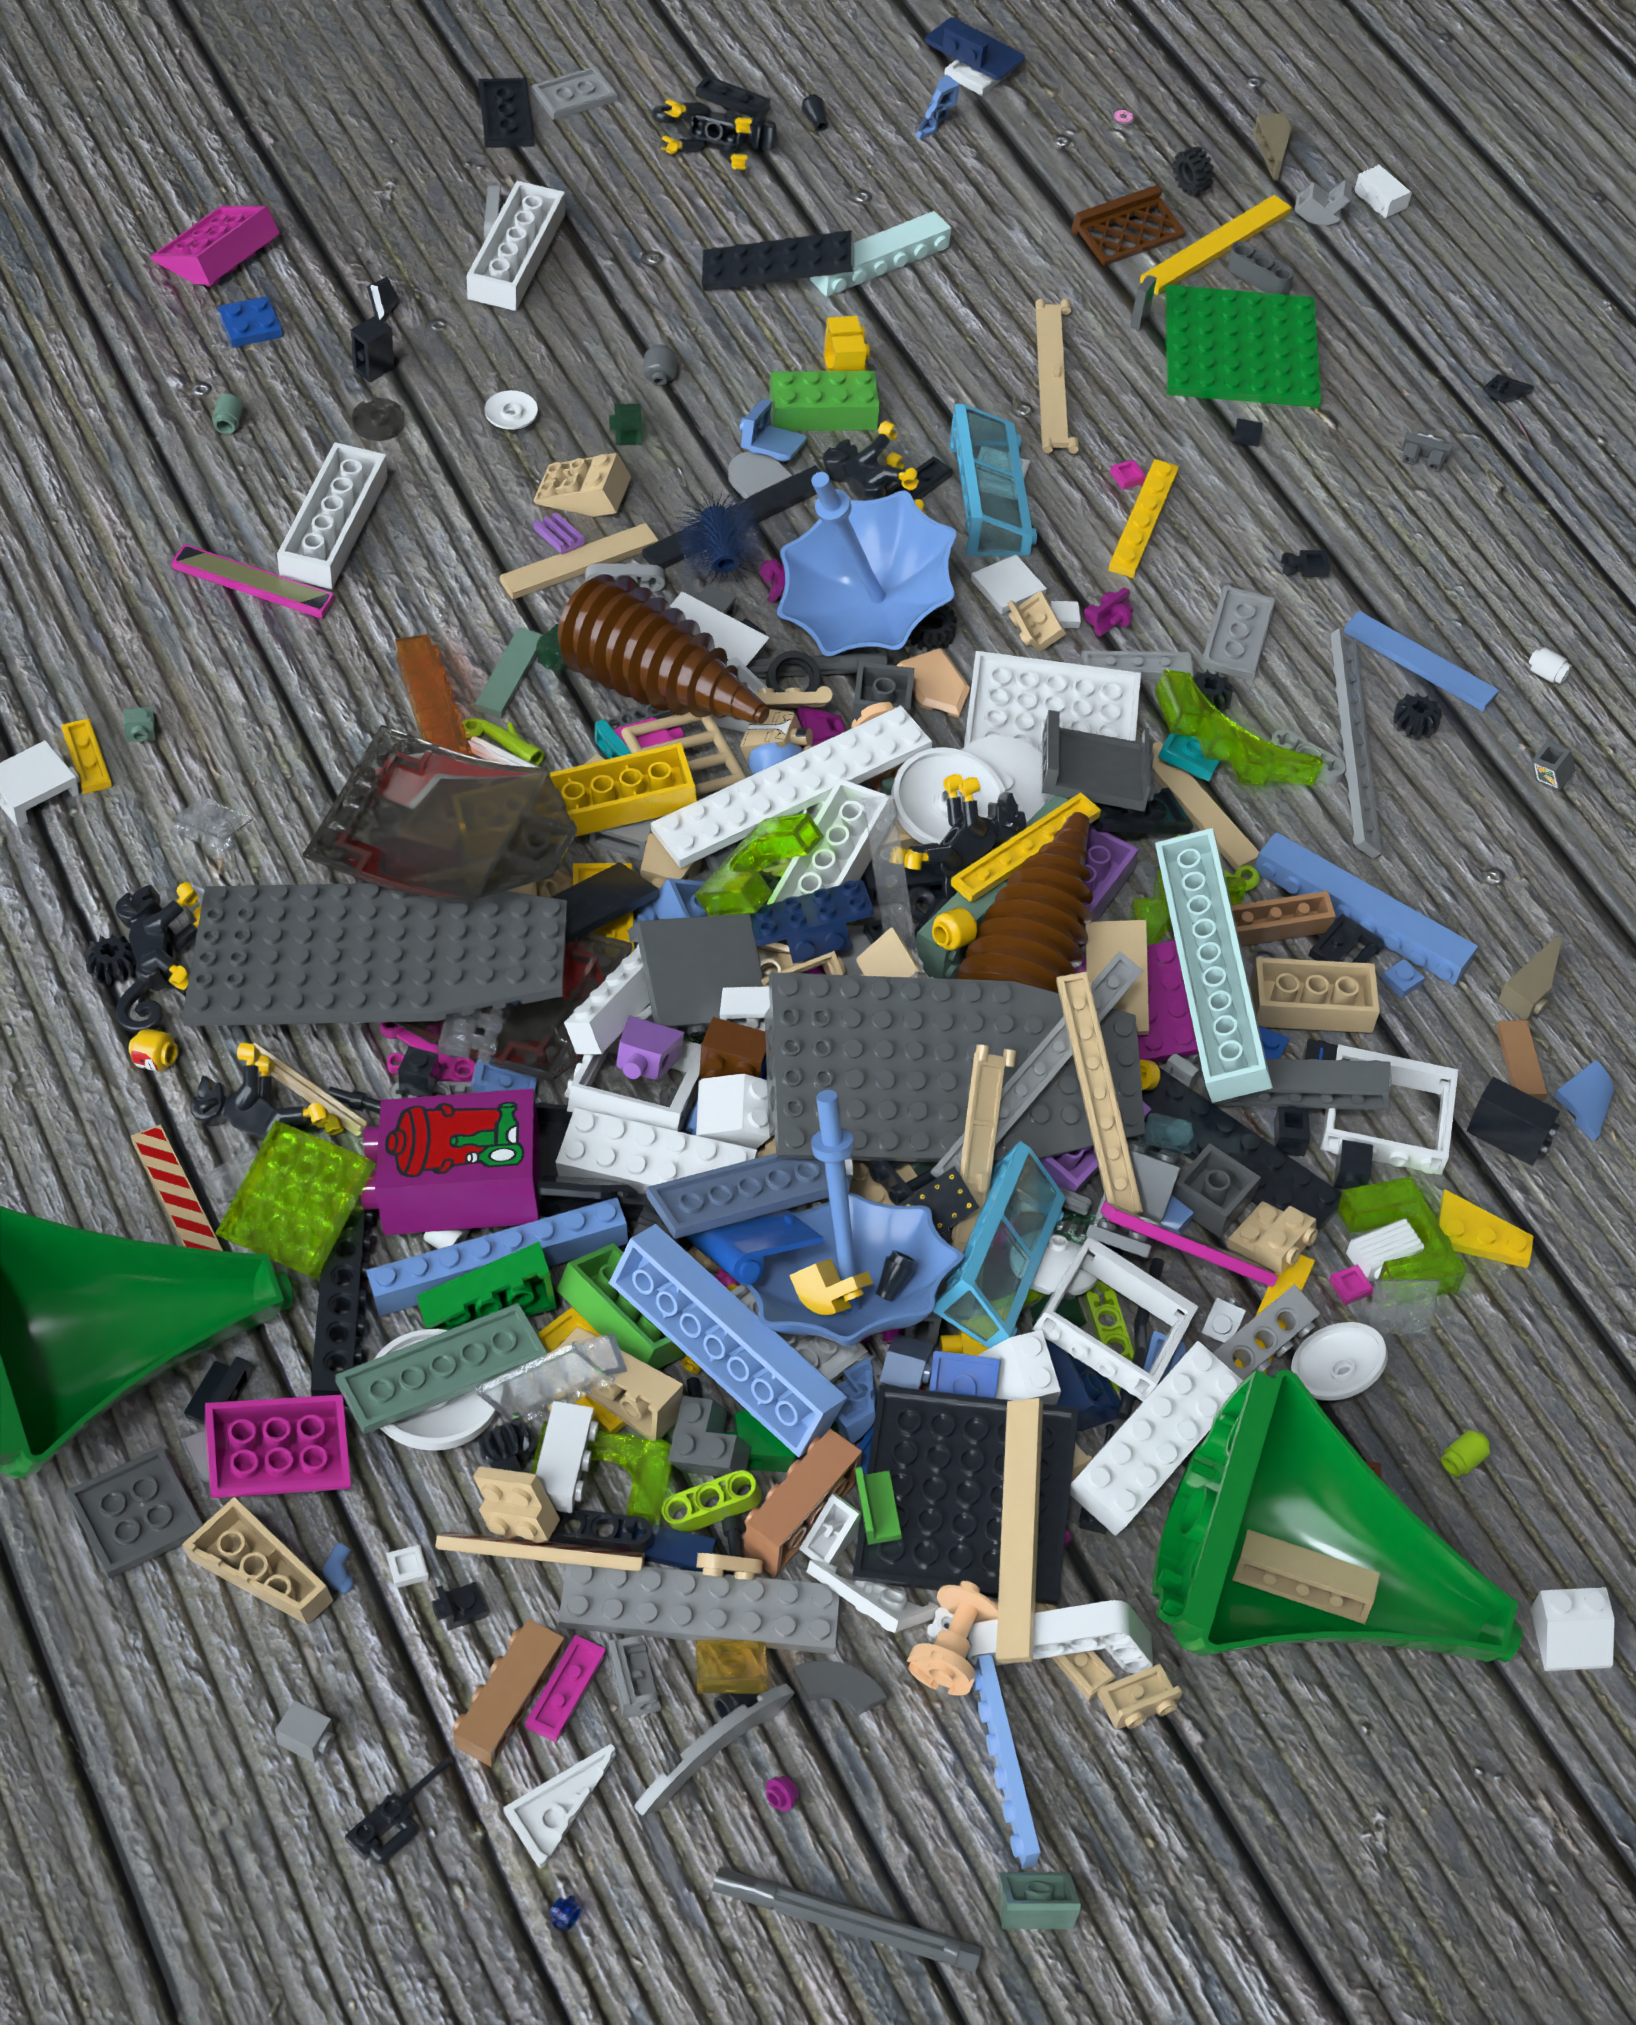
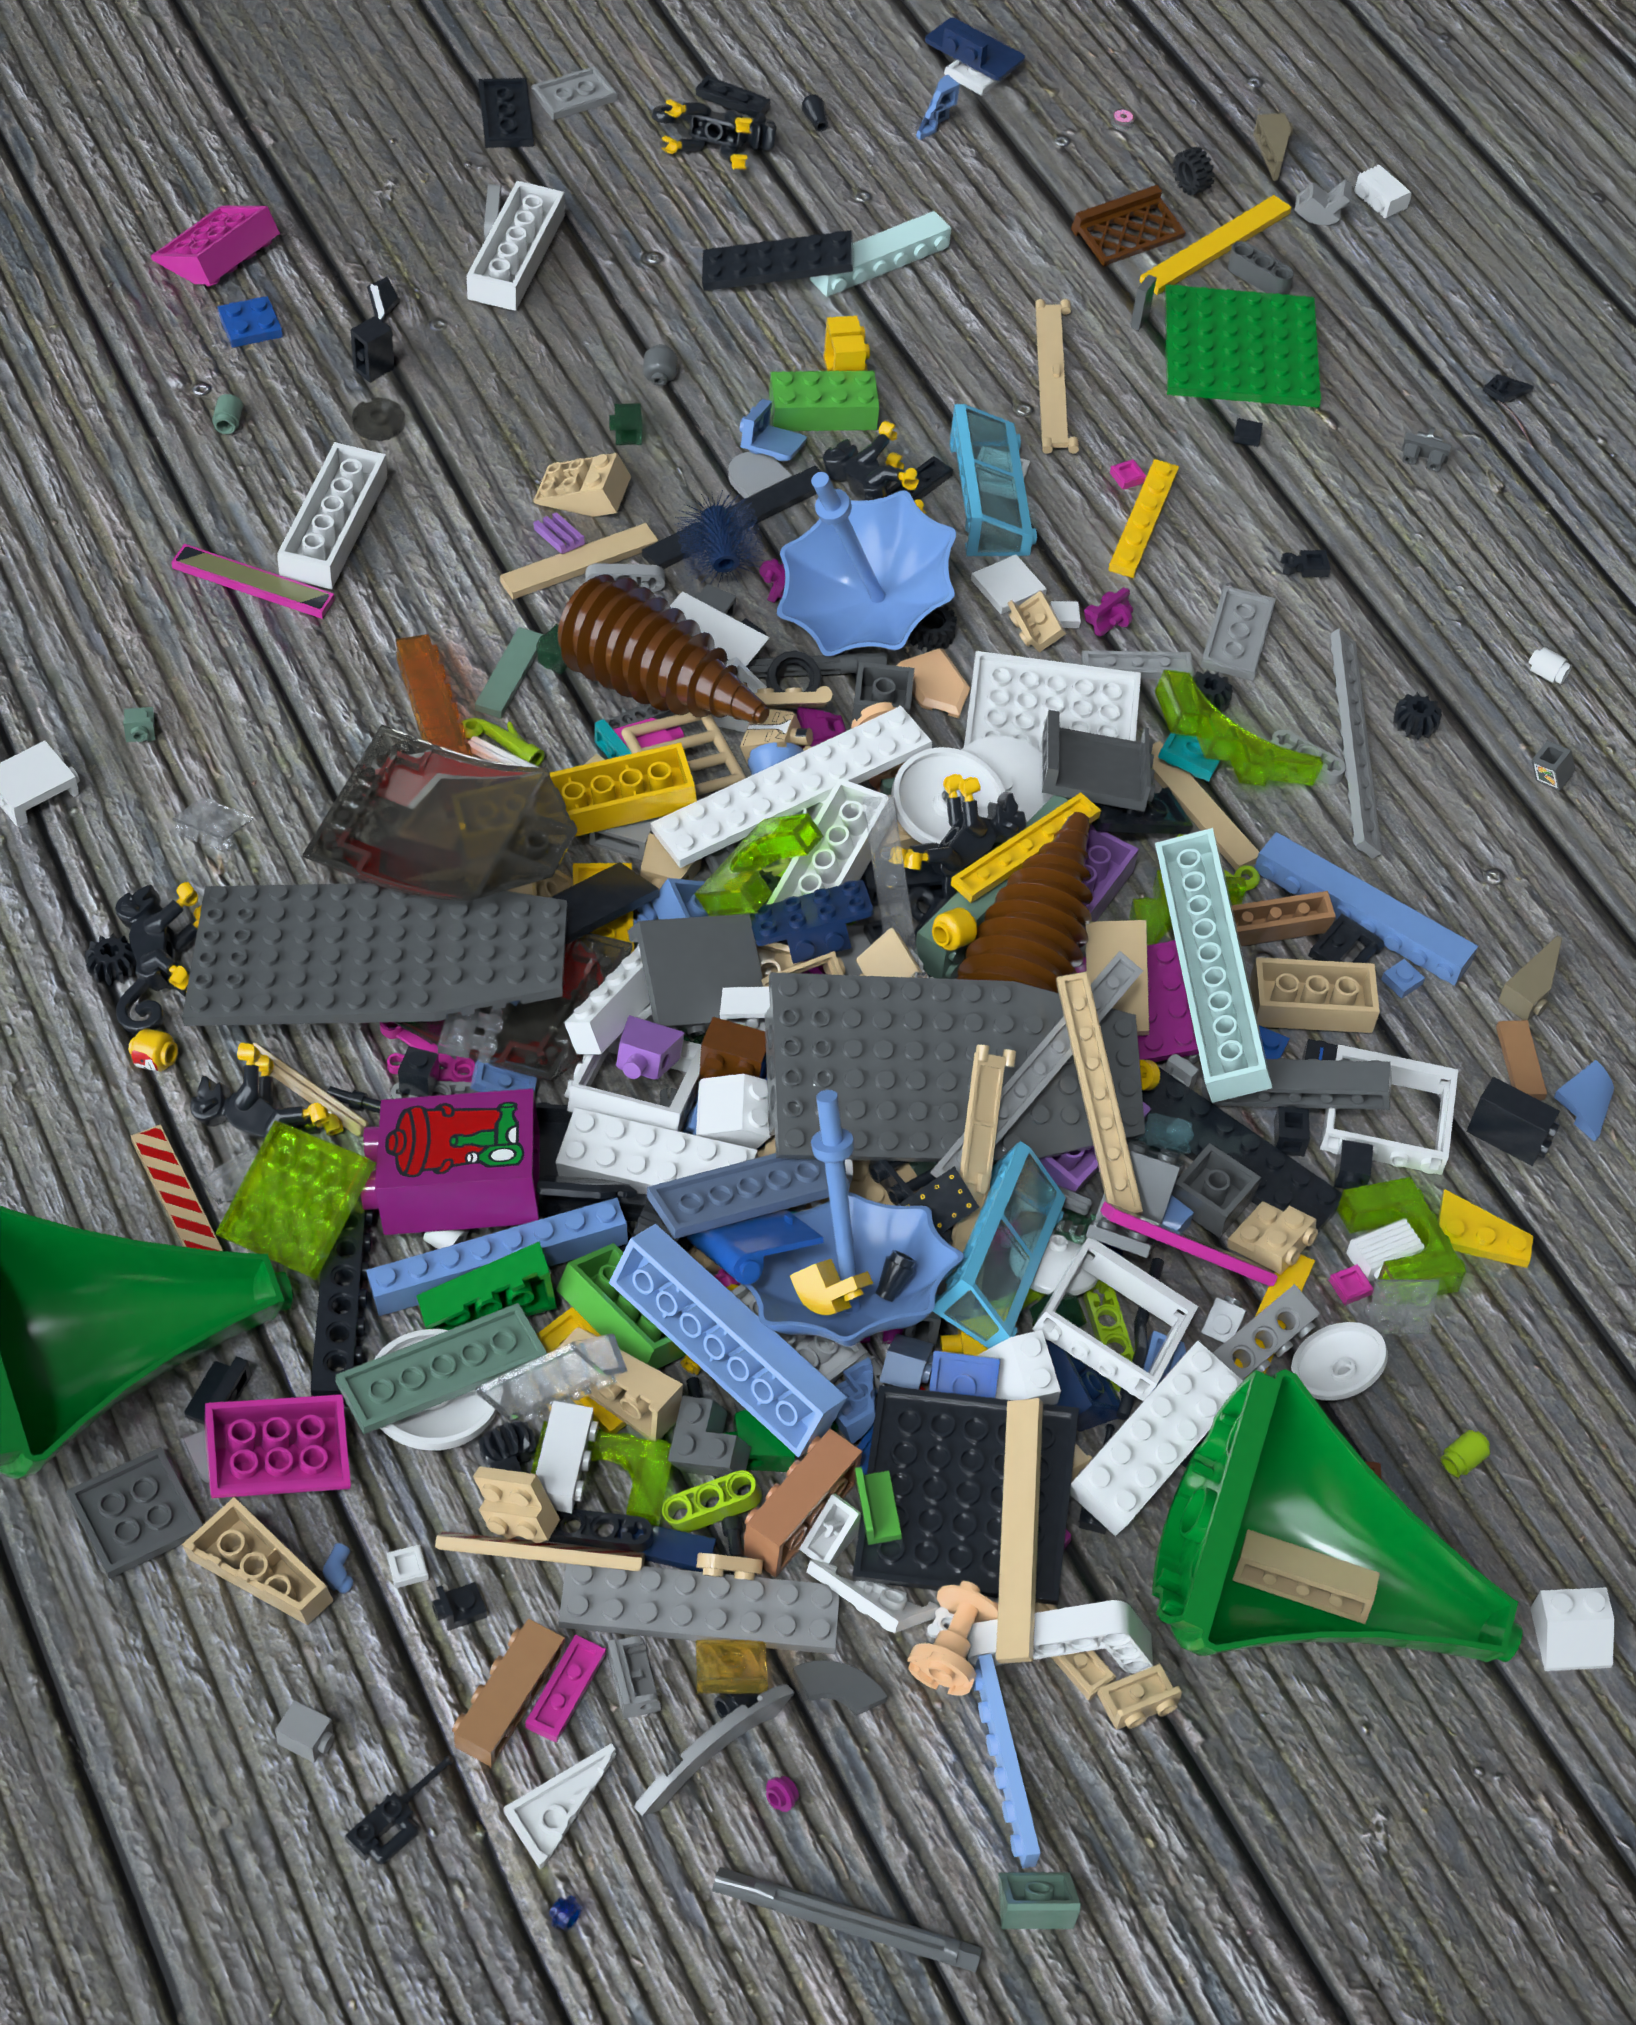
(86, 756): yellow tile -> none
(511, 409): white dish -> none
(1421, 661): medium blue tile -> none

